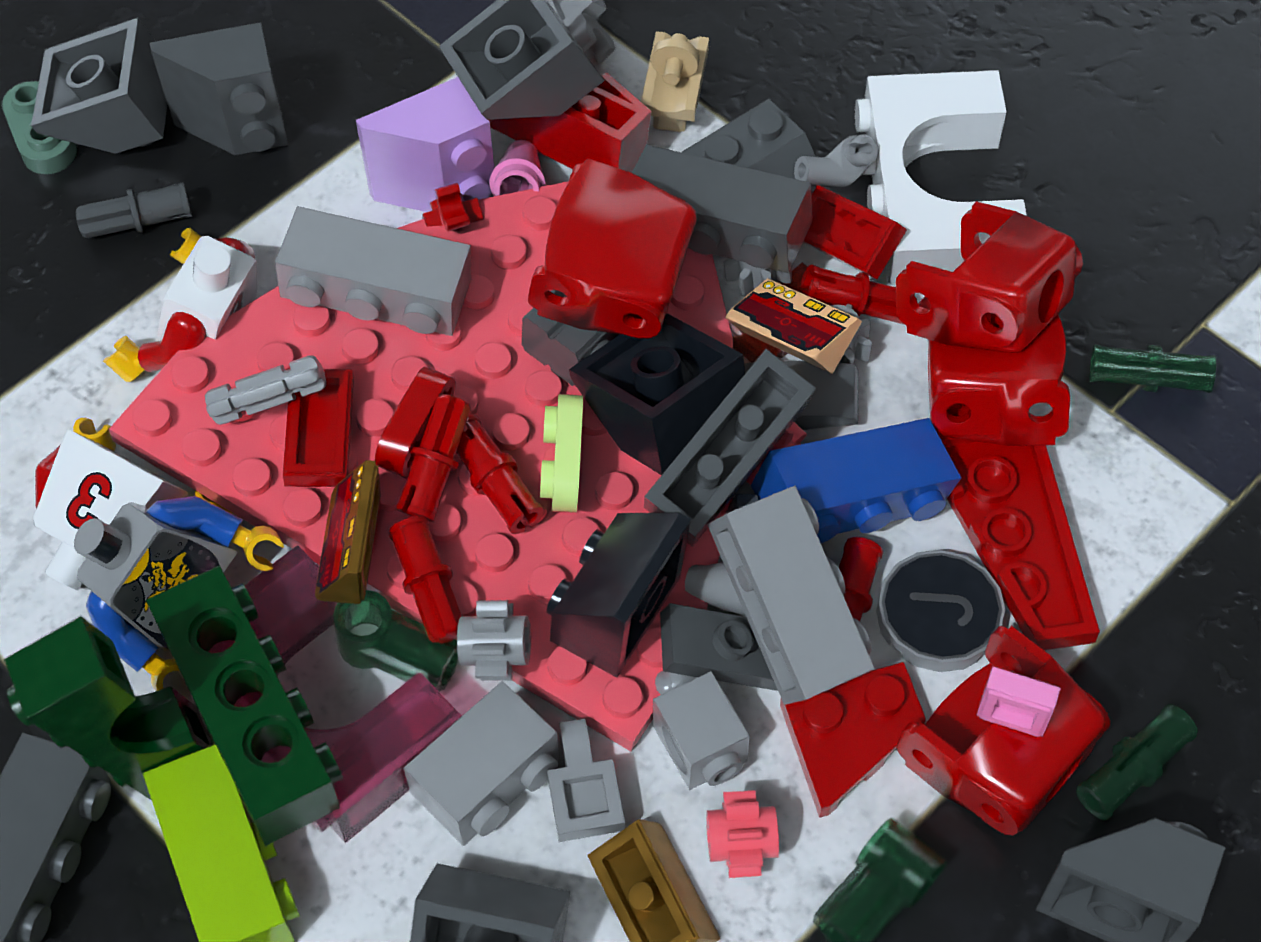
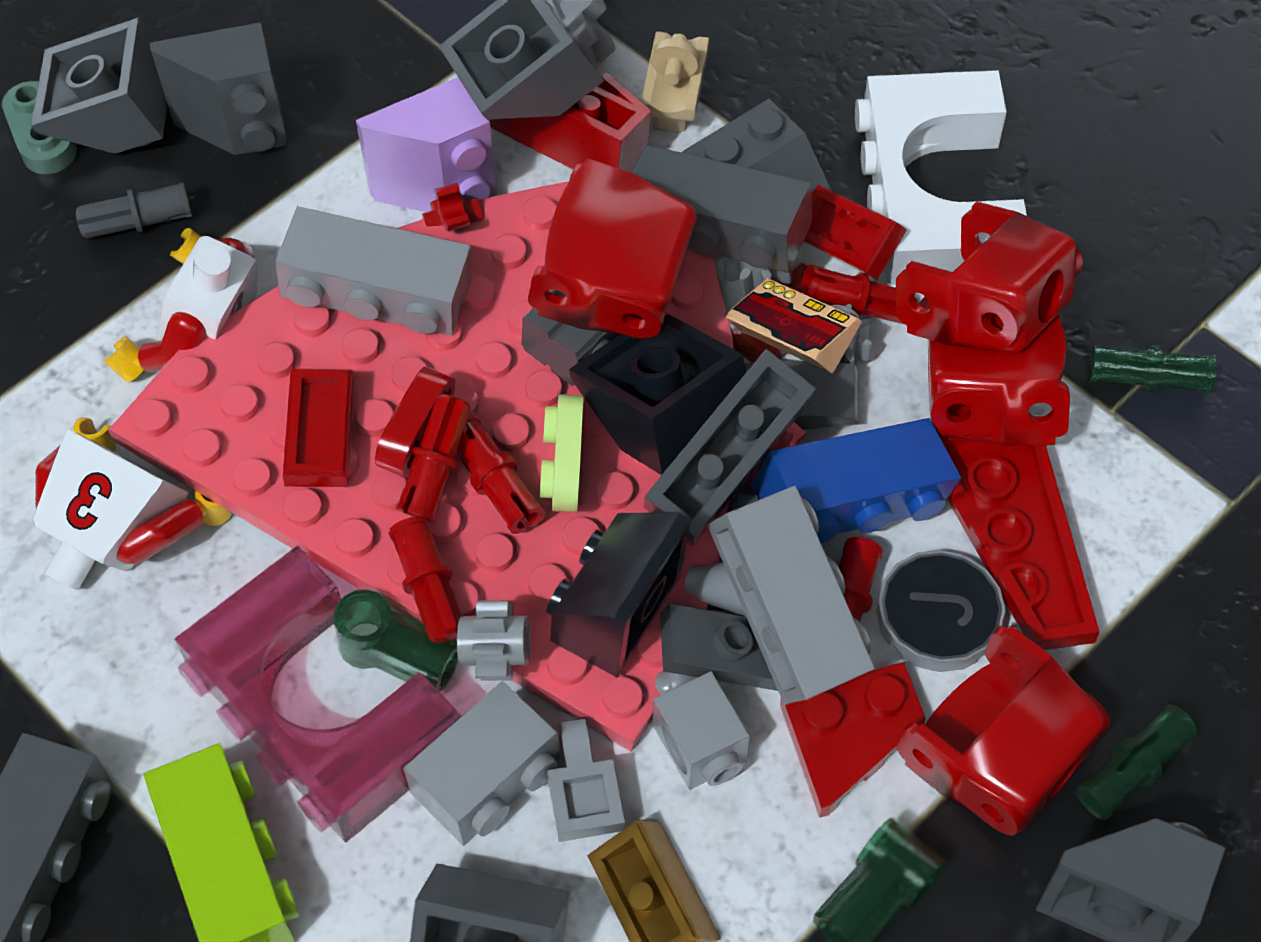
(83, 699): dark green arch -> none
(149, 553): torso -> none
(265, 390): light grey axle -> none
(276, 794): dark green brick -> none
(349, 536): pearl gold slope -> none
(517, 170): bright pink cone -> none
(742, 834): coral gear -> none
(841, 165): light grey arm -> none
(1018, 702): bright pink tile -> none

